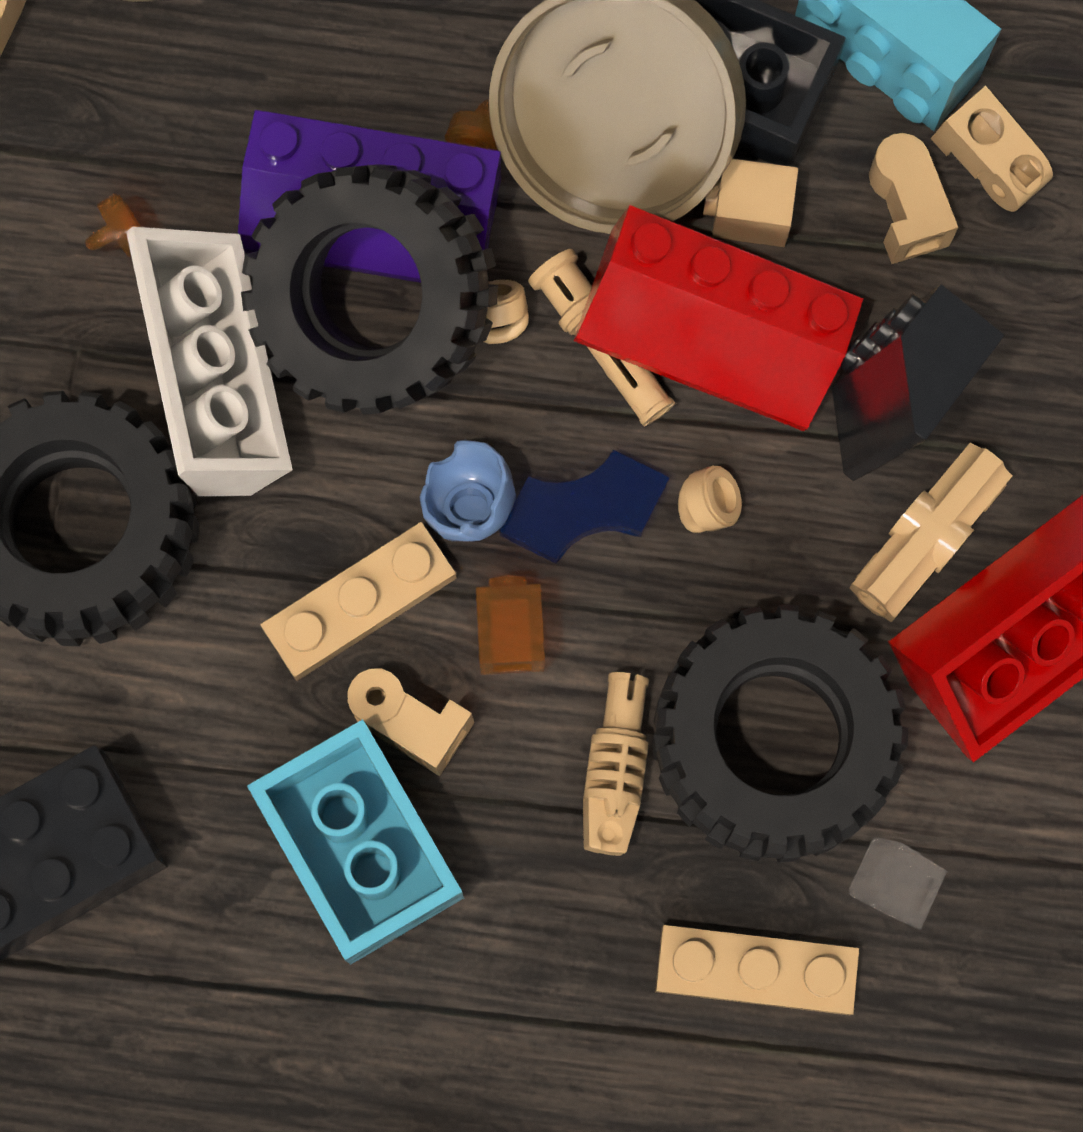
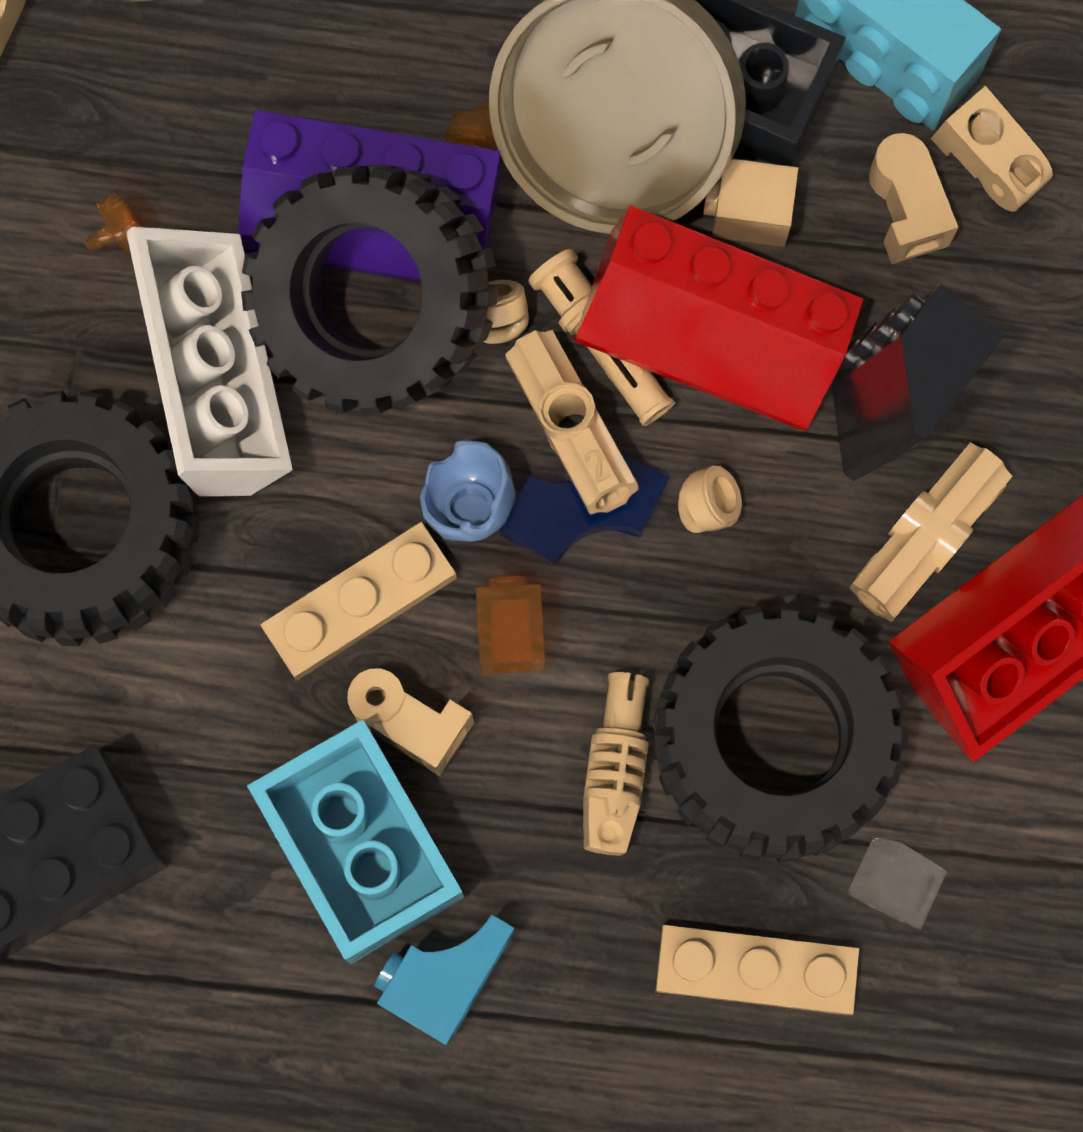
(441, 986): none -> dark azure arch
(585, 449): none -> tan piece

